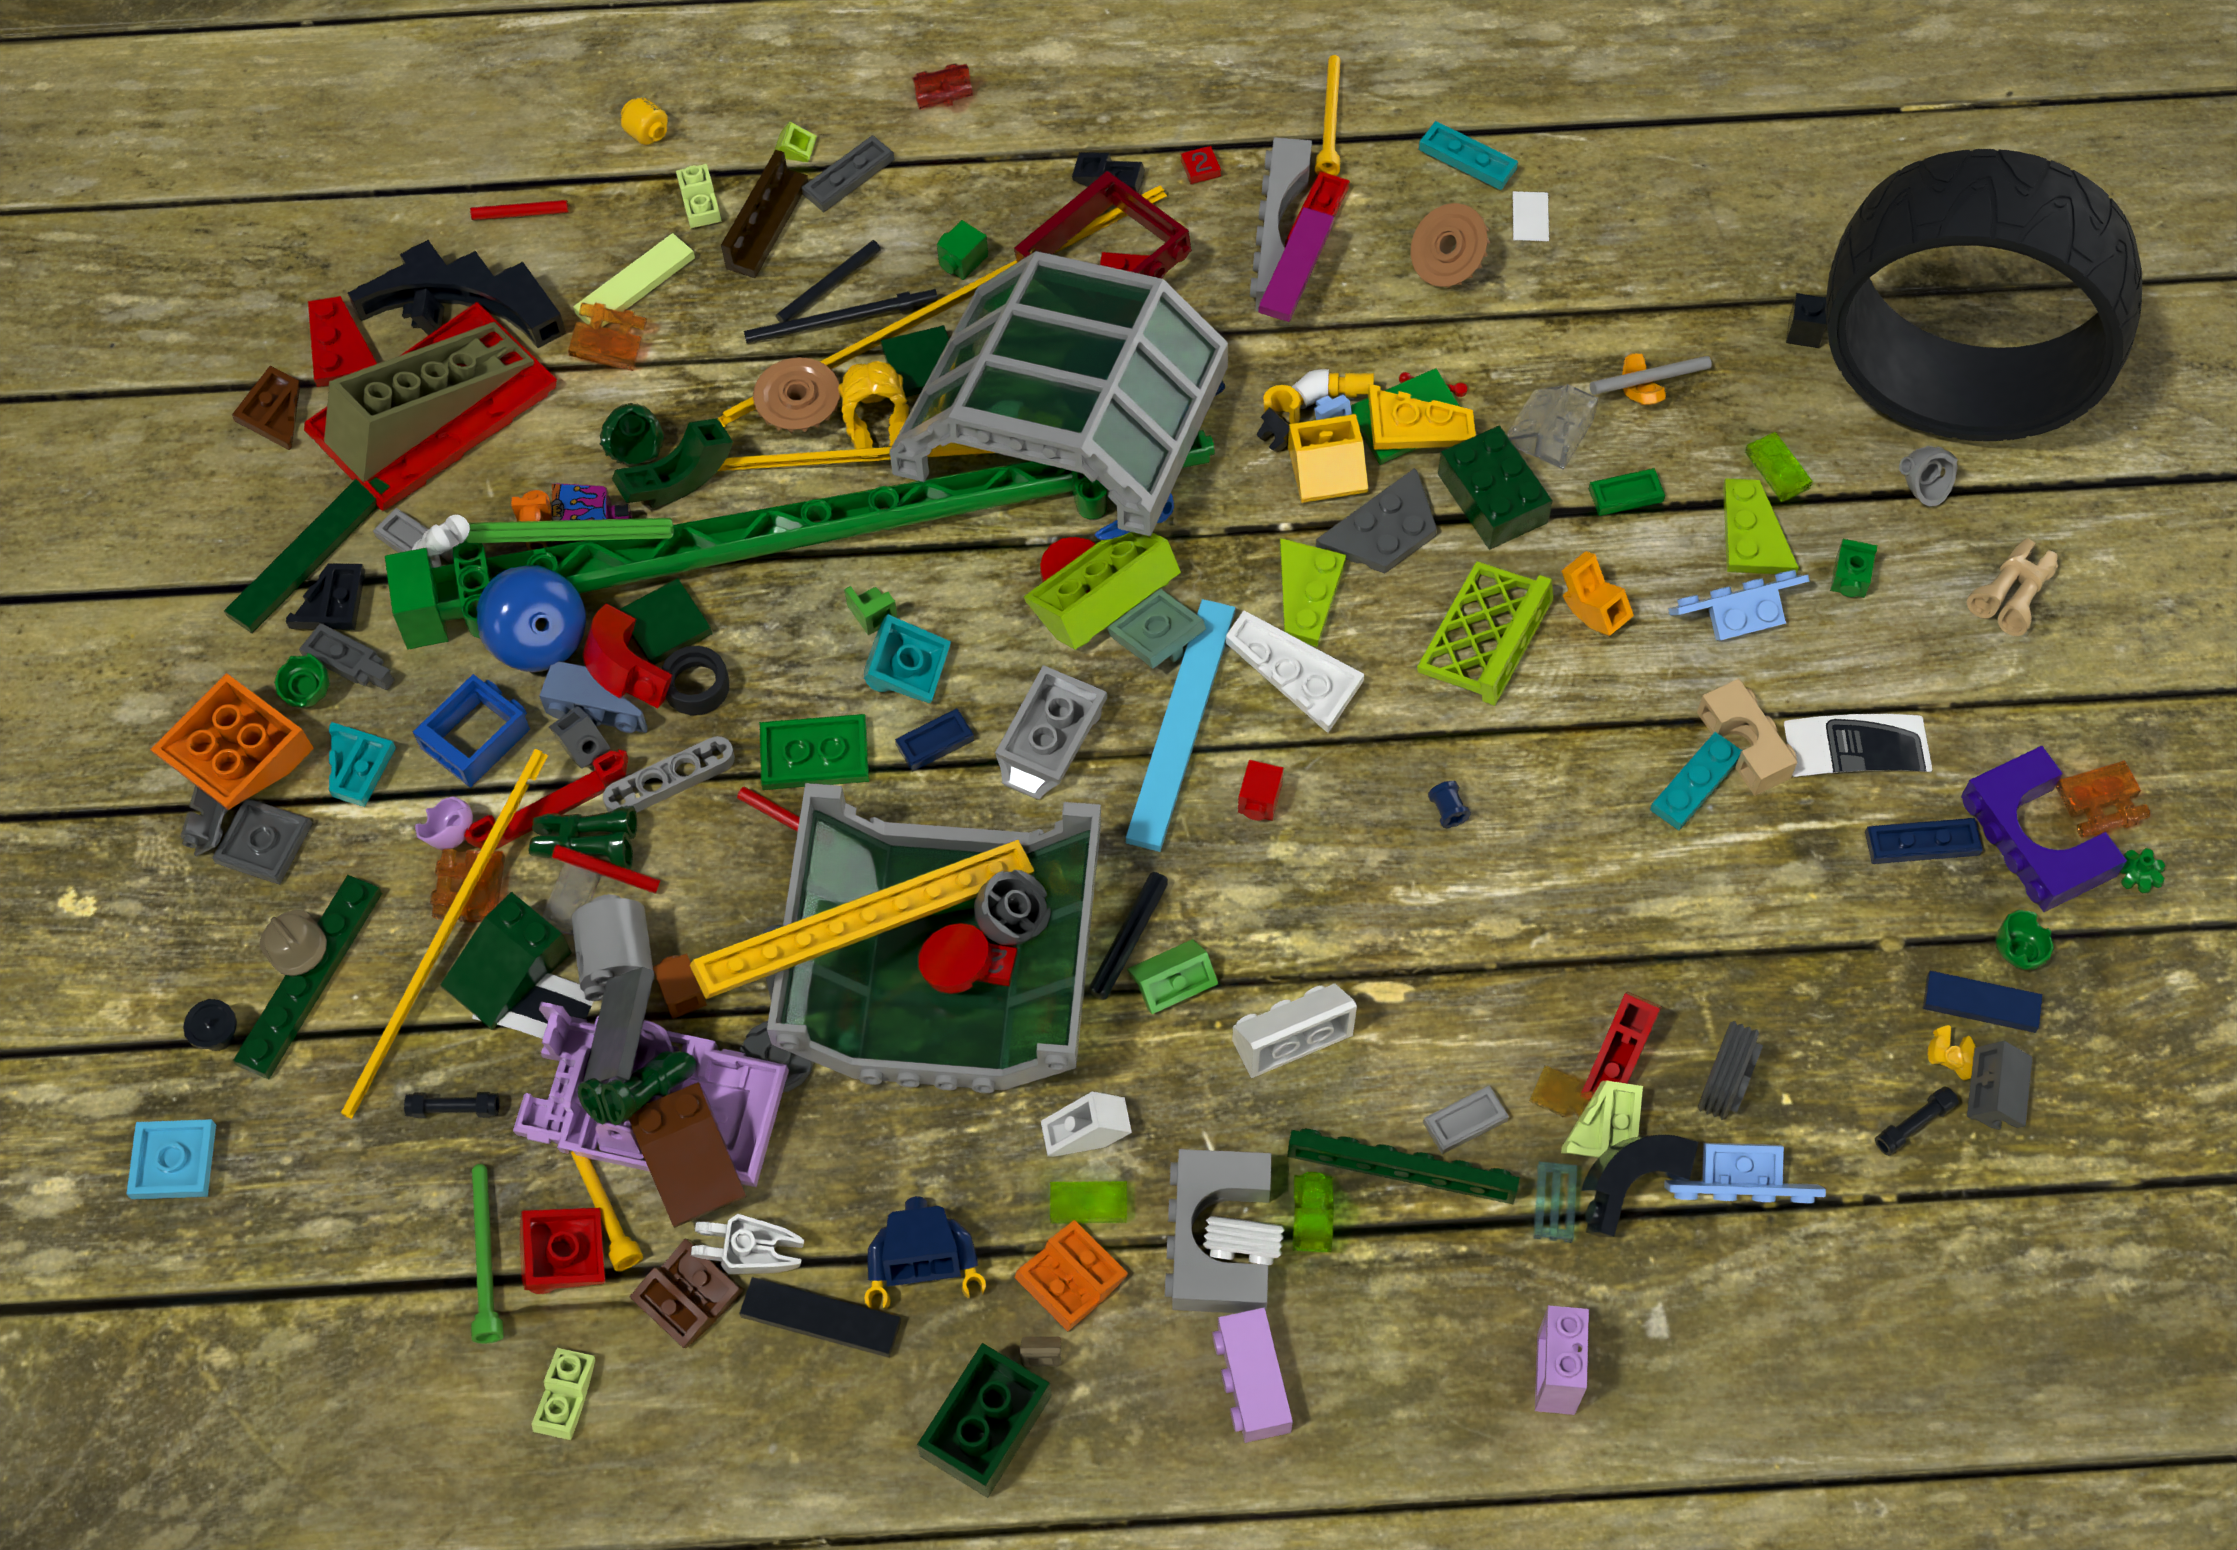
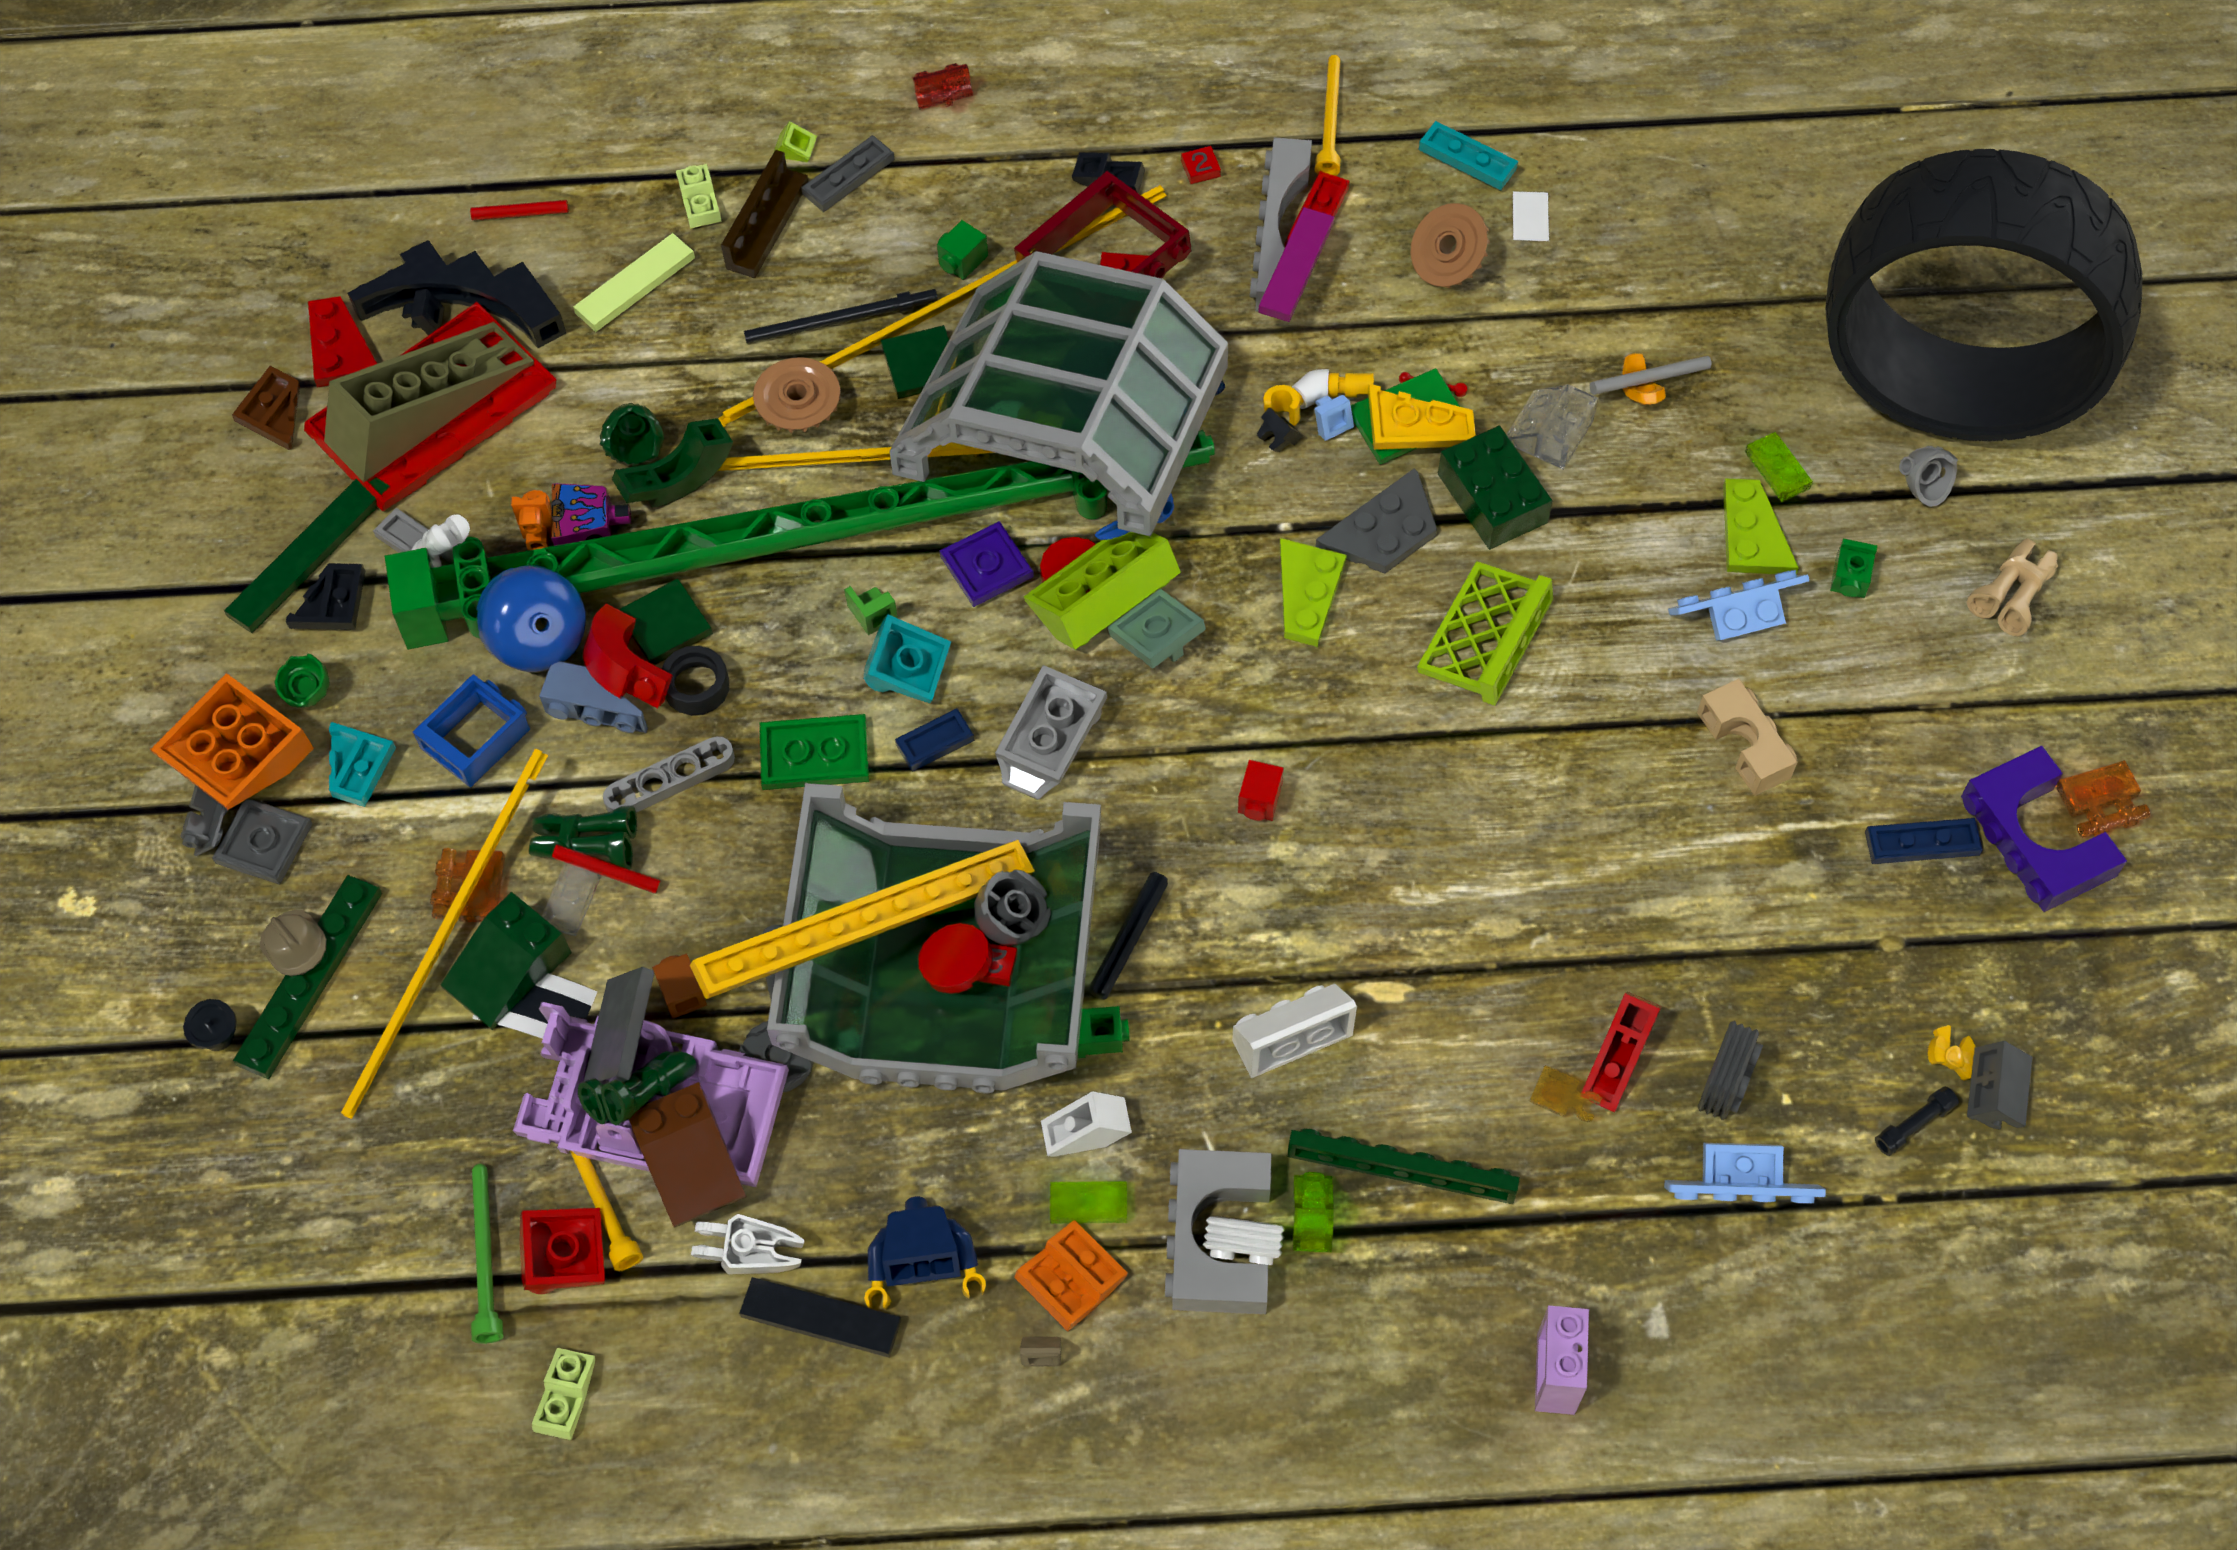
(171, 1159): medium azure plate -> none
(347, 657): dark grey hinge -> none
(419, 1105): black bar -> none
(446, 824): lavender hair -> none
(570, 530): bright green axle -> none
(579, 737): dark grey brick -> none
(603, 344): clear orange plate -> none
(608, 770): red piece -> none
(609, 941): light grey cylinder -> none
(644, 120): yellow head -> none
(686, 1294): reddish brown slope -> none
(769, 808): red bar -> none
(828, 282): black bar -> none
(872, 384): yellow hair -> none
(984, 1420): dark green brick -> none
(986, 564): none -> dark purple plate
(1102, 1020): none -> green brick
(1173, 975): bright green panel -> none
(1180, 728): medium azure tile -> none
(1252, 1375): lavender brick -> none
(1301, 672): white wing -> none
(1328, 458): yellow slope -> none
(1449, 804): dark blue bush -> none
(1465, 1119): light grey tile -> none
(1553, 1232): clear light blue tile -> none
(1593, 600): light orange brick -> none
(1607, 1120): yellowish green wing -> none
(1622, 1165): black arch -> none
(1626, 492): green tile -> none
(1696, 781): teal plate -> none
(1807, 321): black brick -> none
(1858, 743): sticker -> none
(1982, 1001): dark blue tile -> none
(2024, 941): green hair -> none
(2142, 870): green plant -> none

